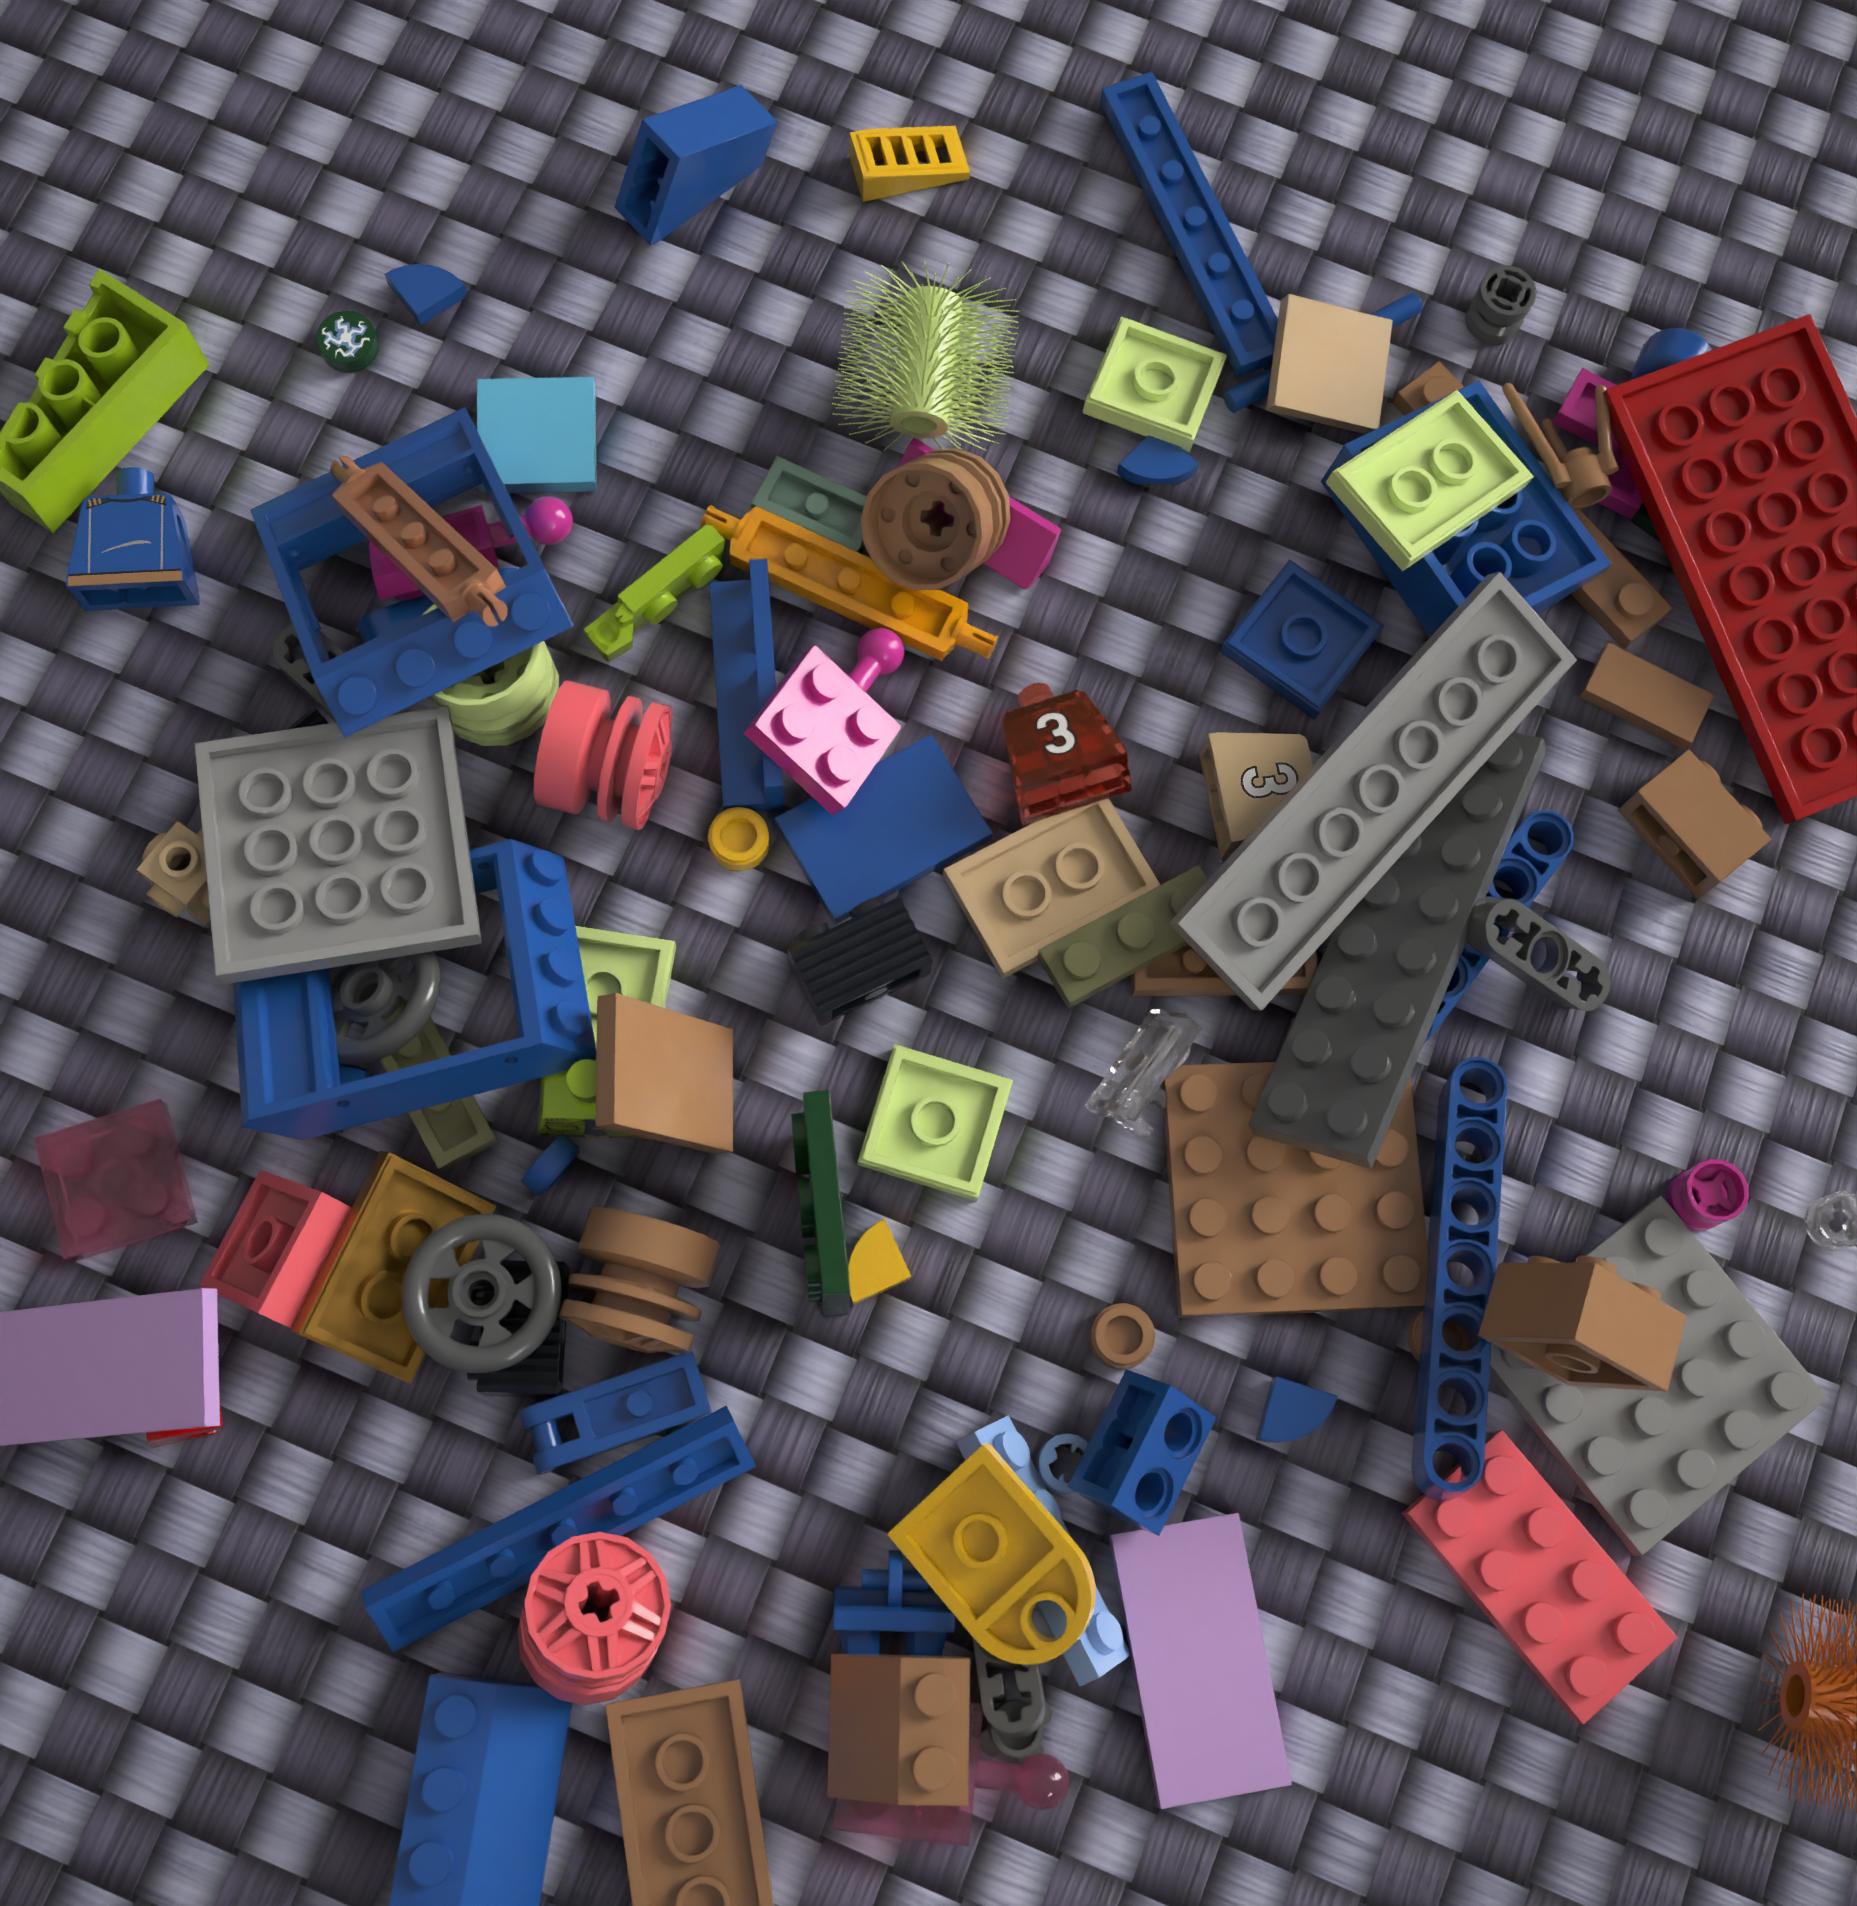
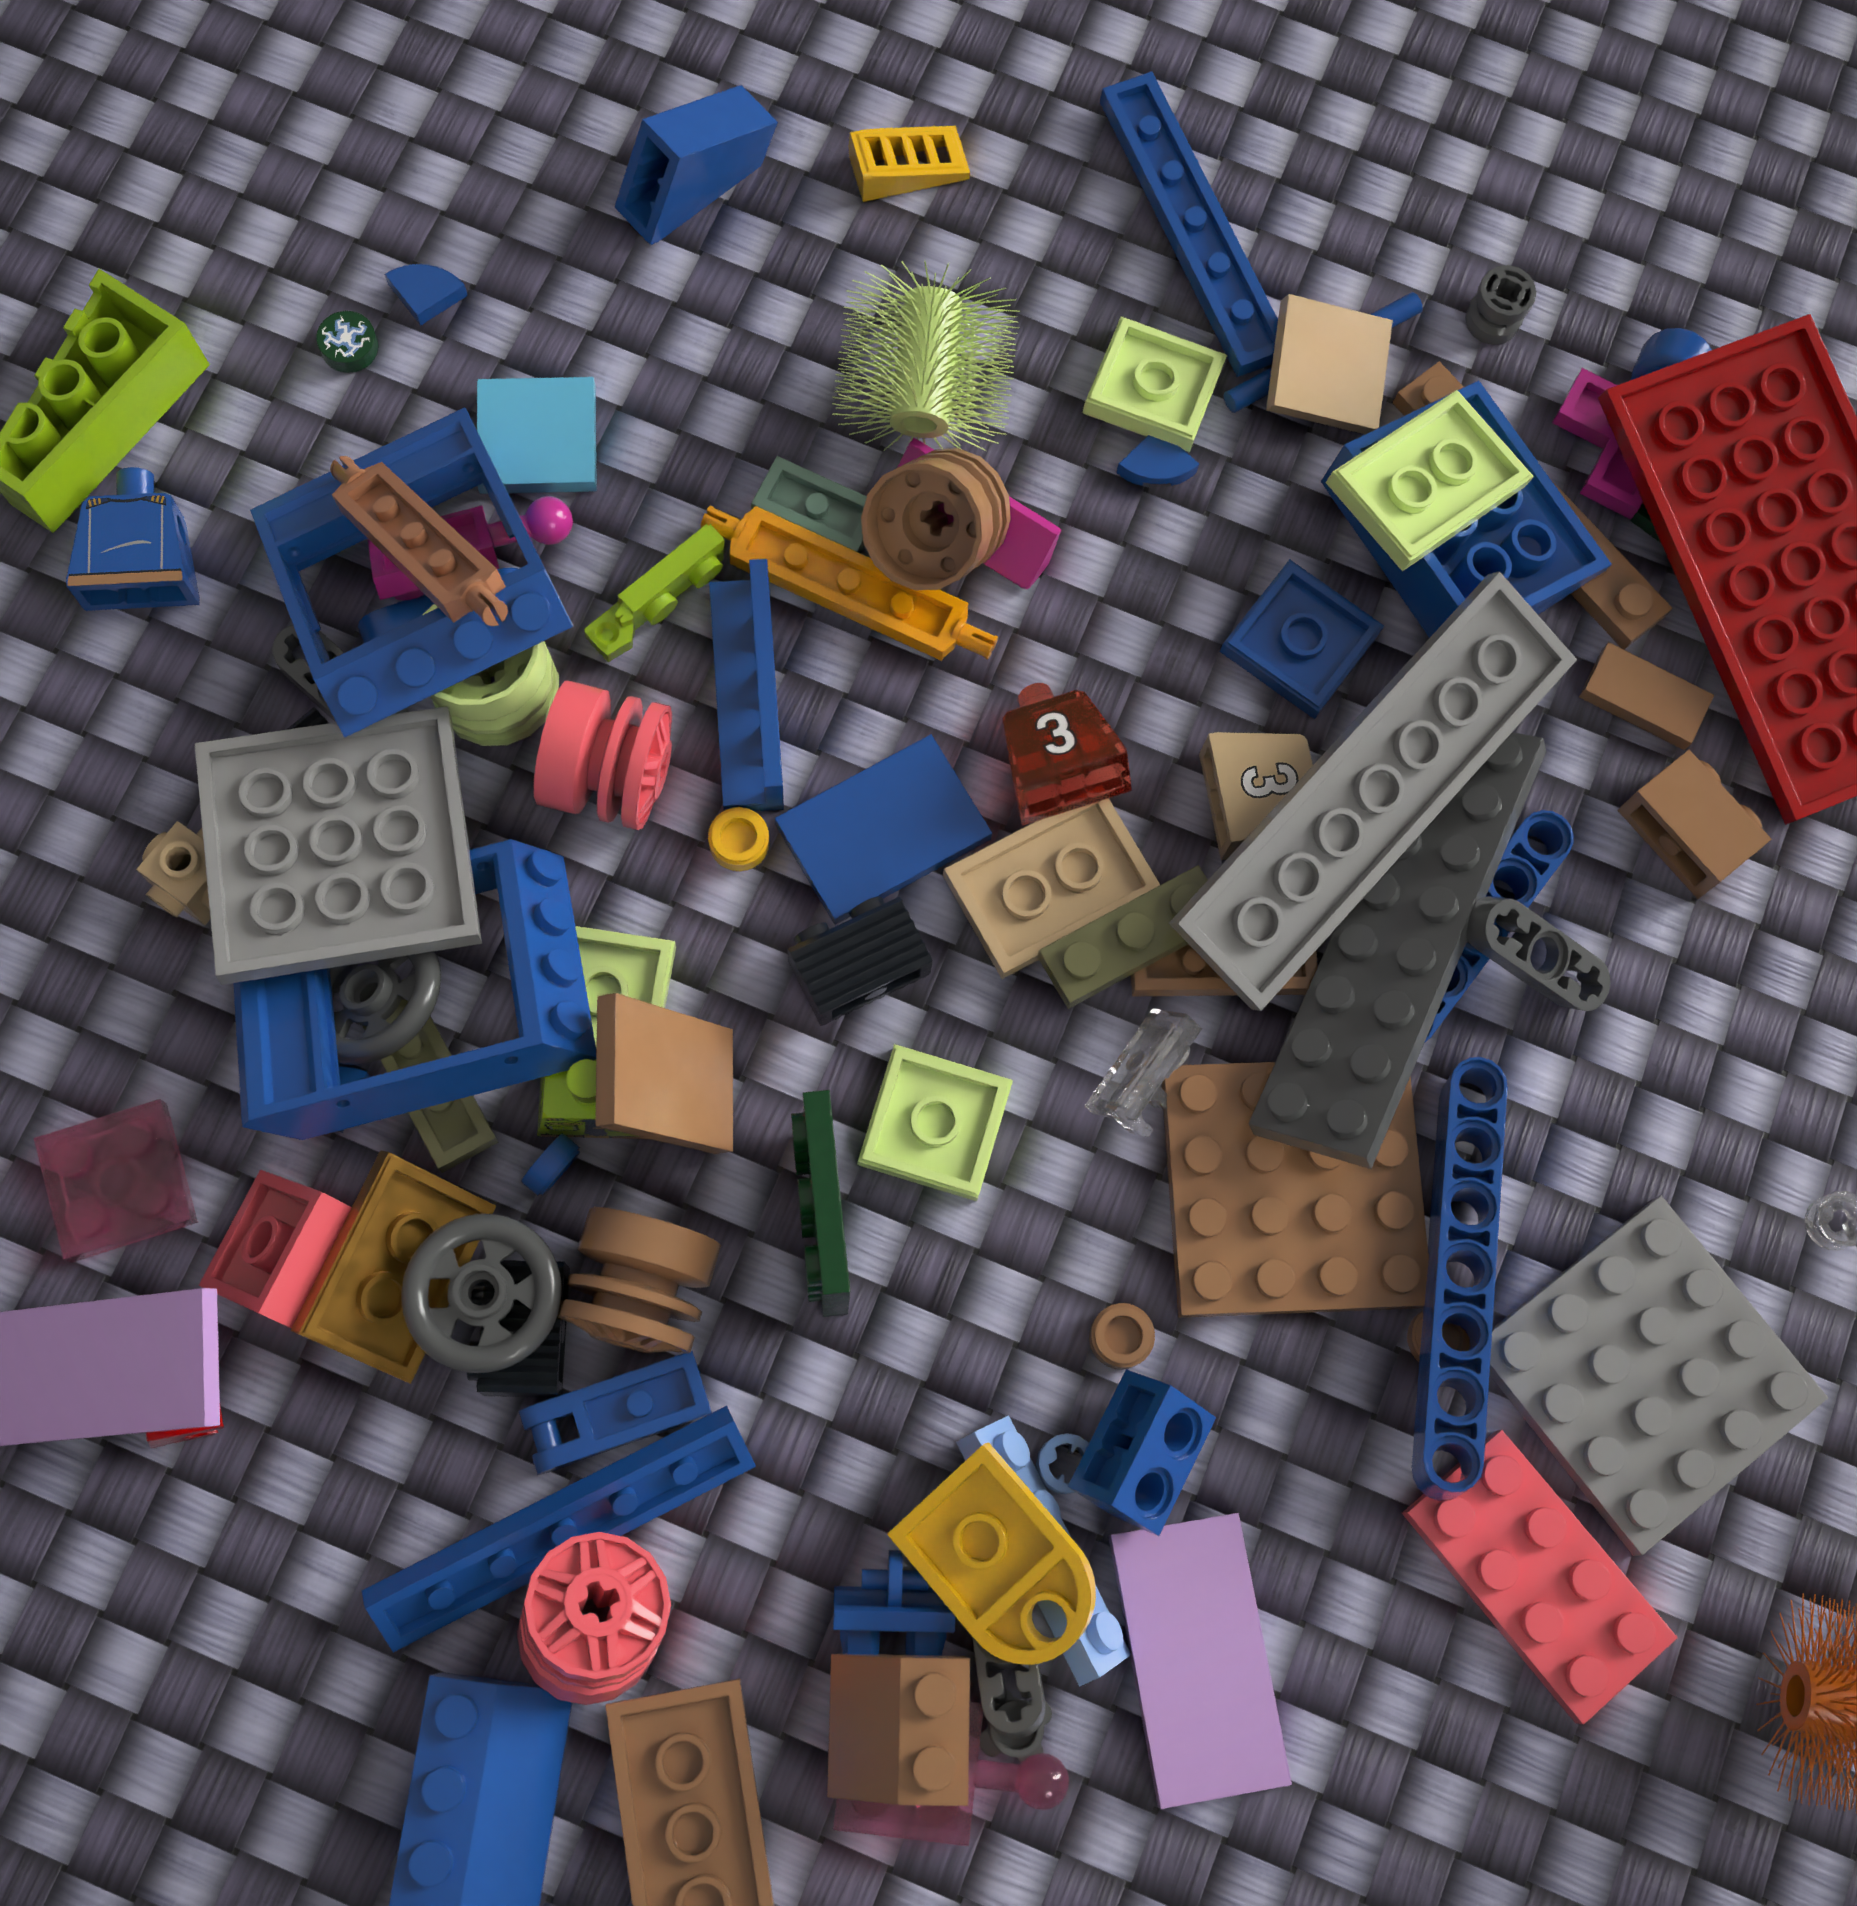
(824, 722): plate -> none
(875, 1264): yellow tile -> none
(1293, 1411): blue tile -> none
(1577, 472): medium nougat plant -> none
(1583, 1323): medium nougat brick -> none
(1717, 1187): dark pink wheel -> none

